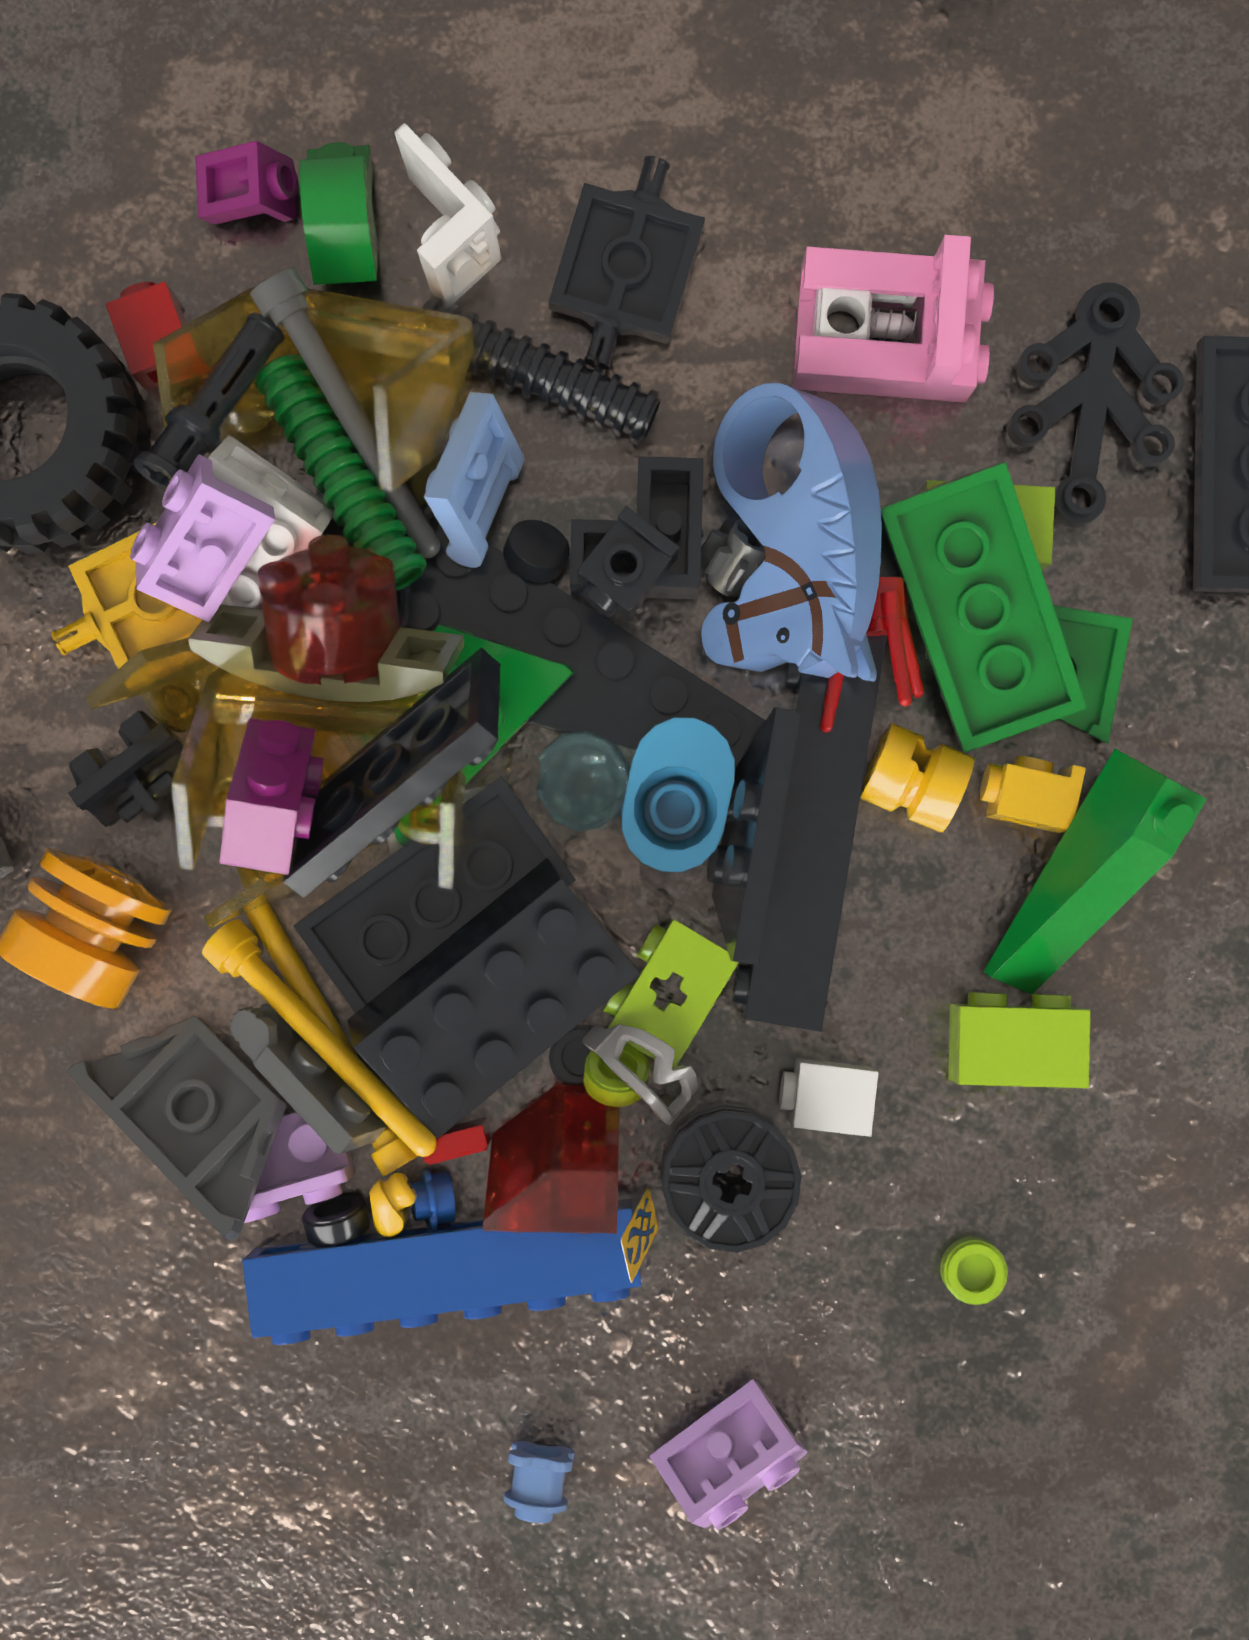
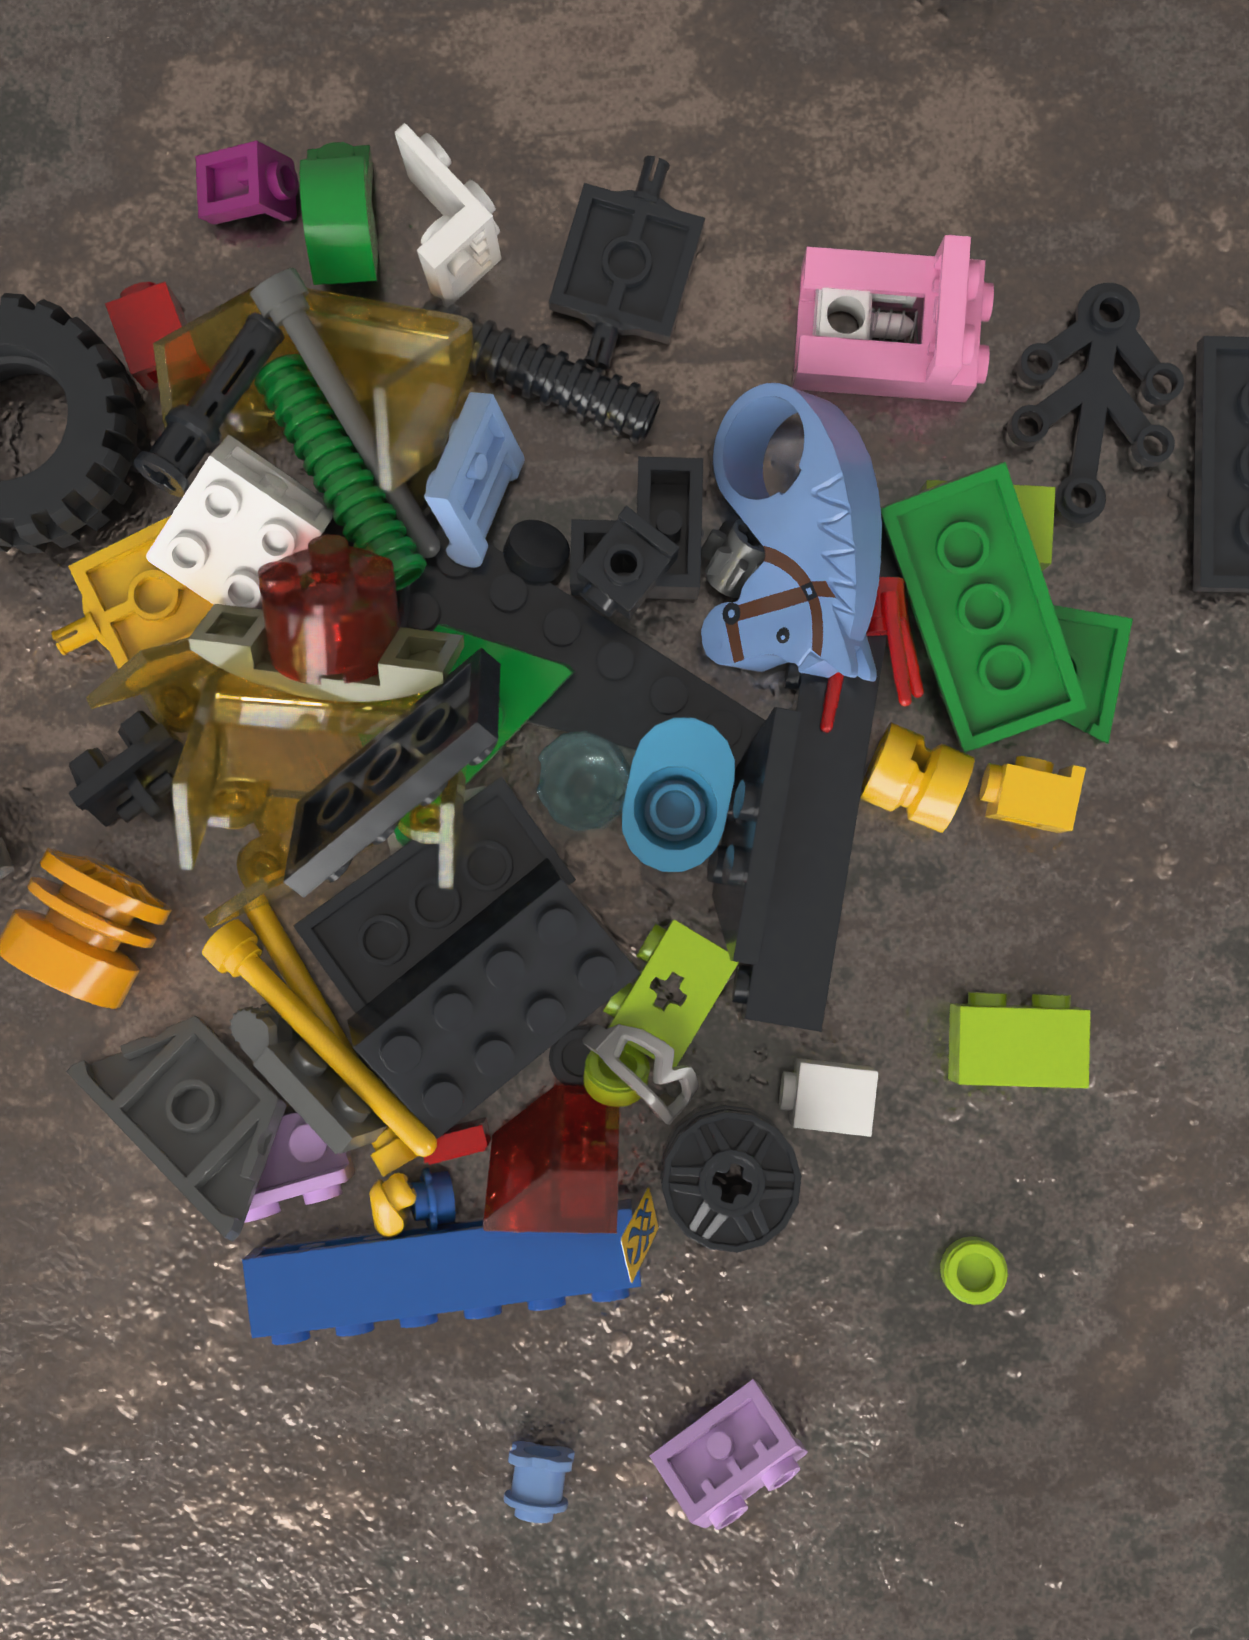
(199, 541): lavender bracket -> none
(269, 794): magenta brick -> none
(335, 1220): black tile -> none
(1106, 855): green wedge -> none

